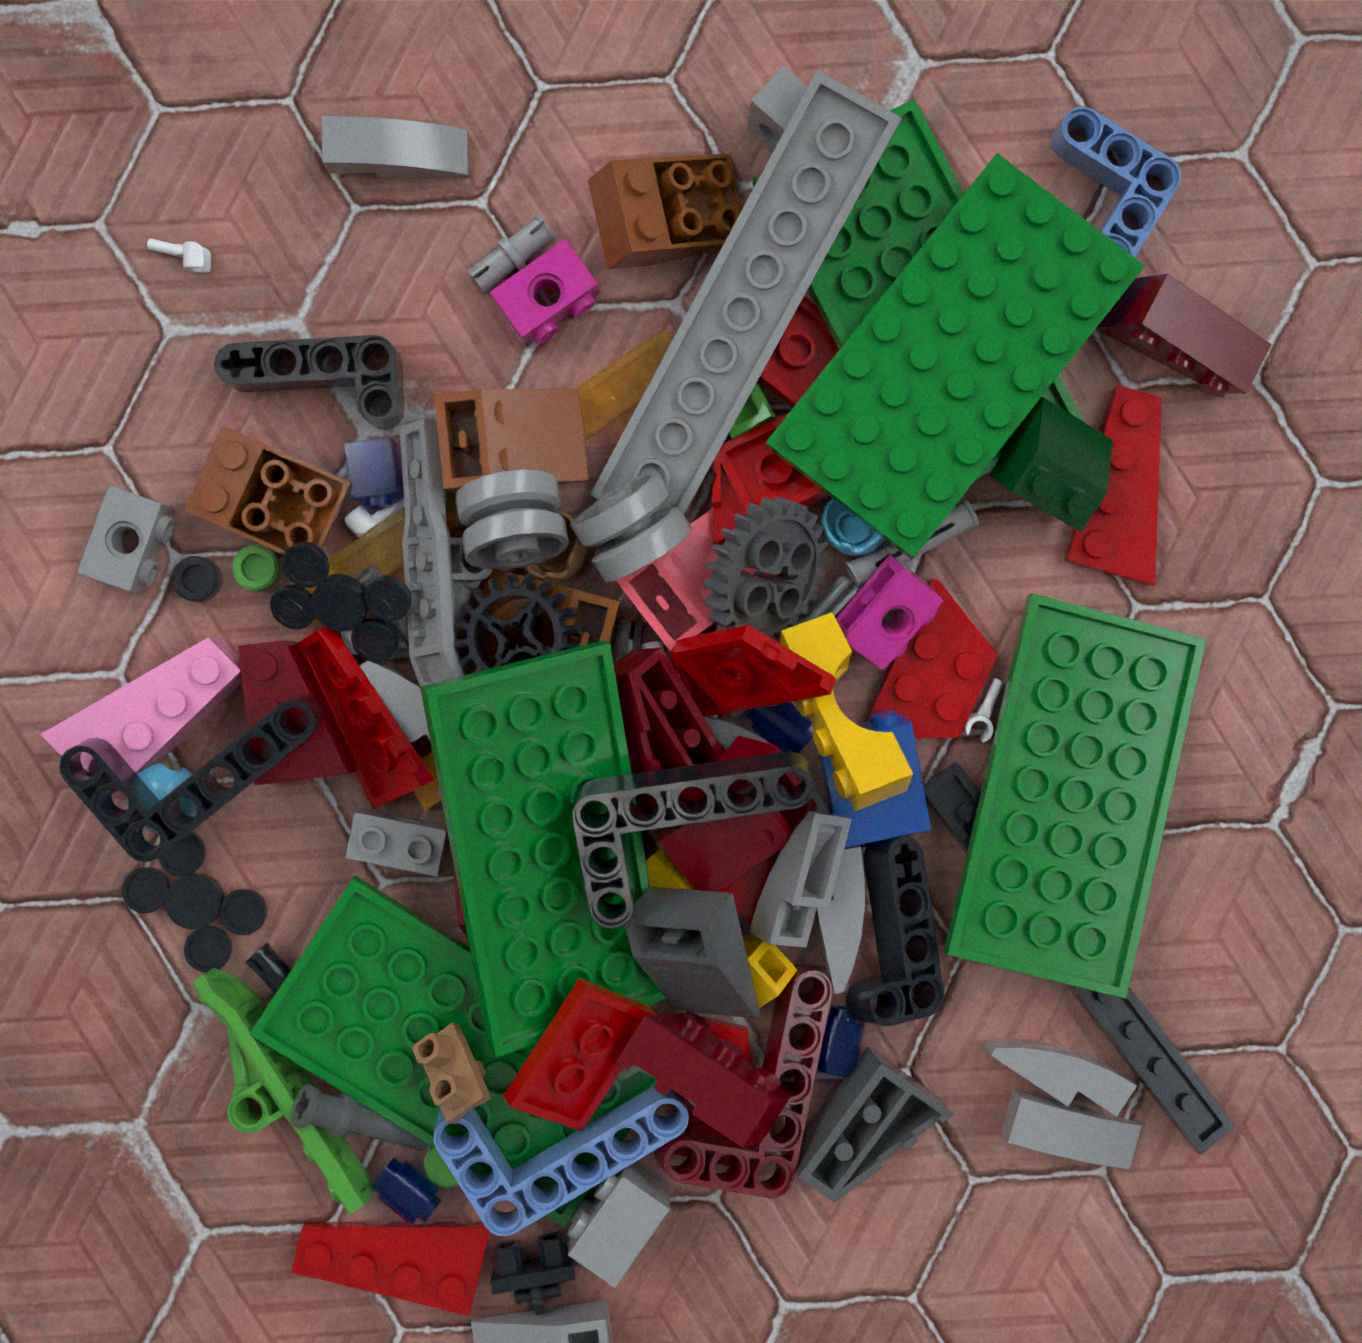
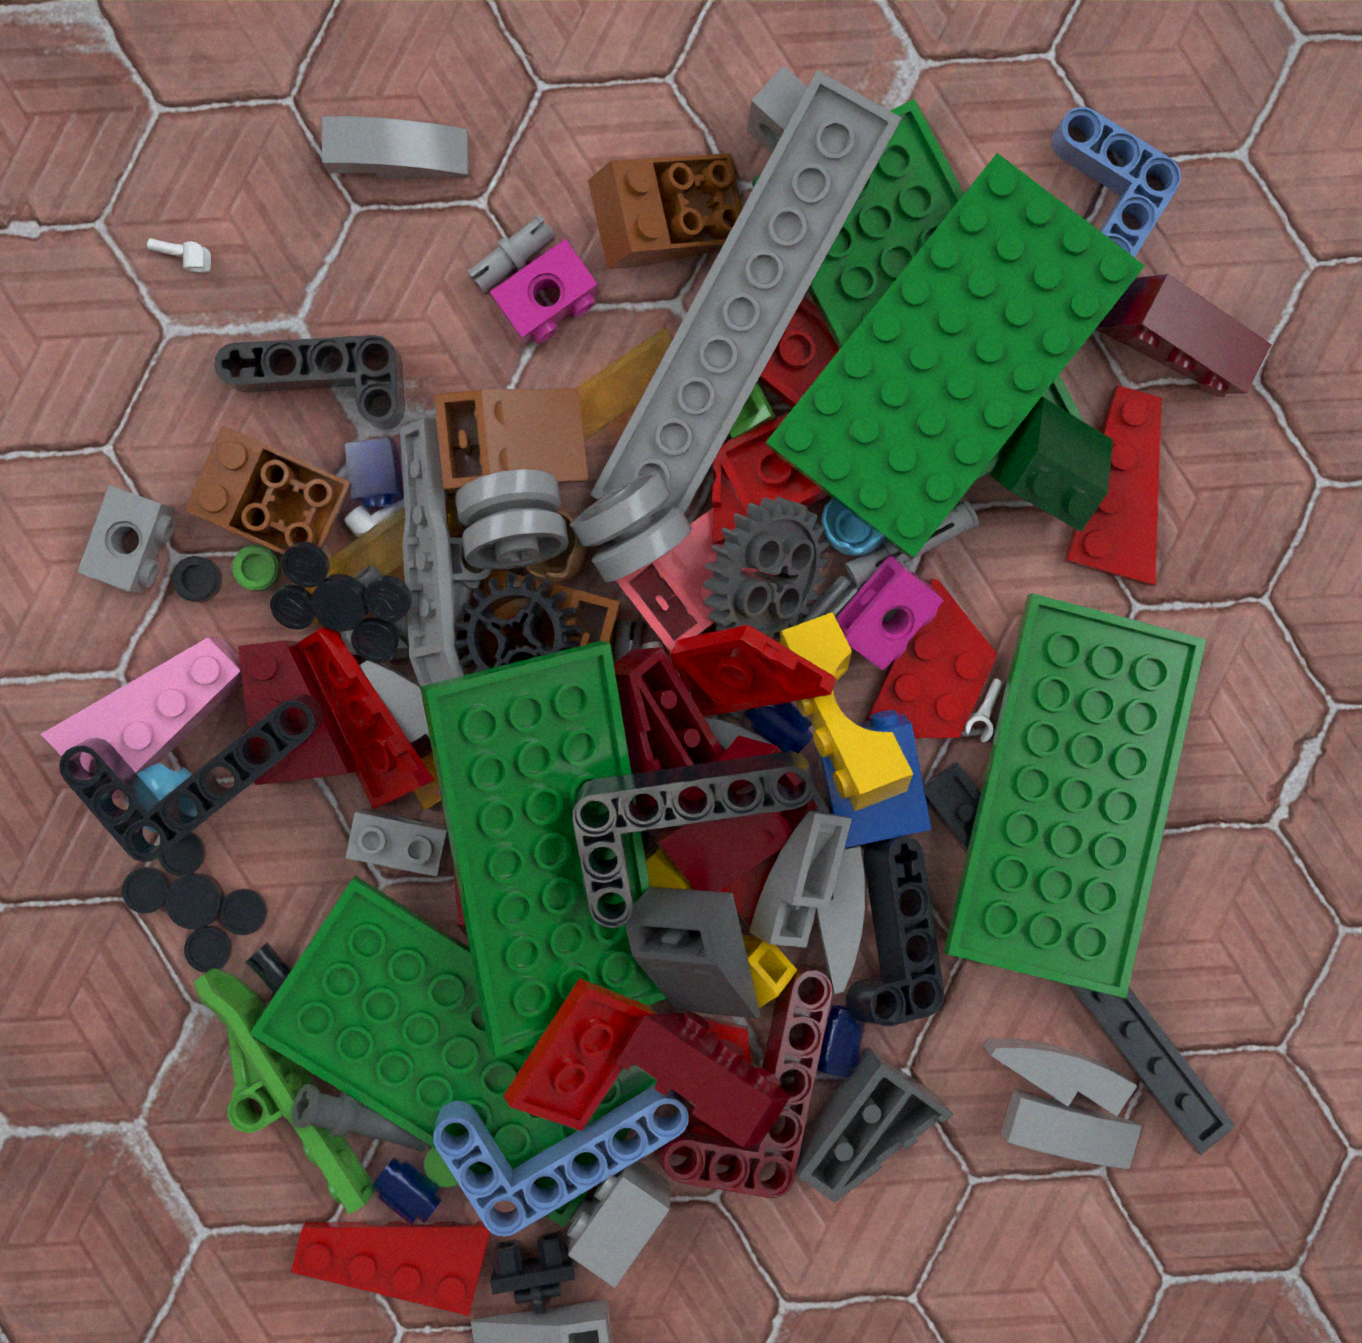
(452, 1071): medium nougat hips -> none

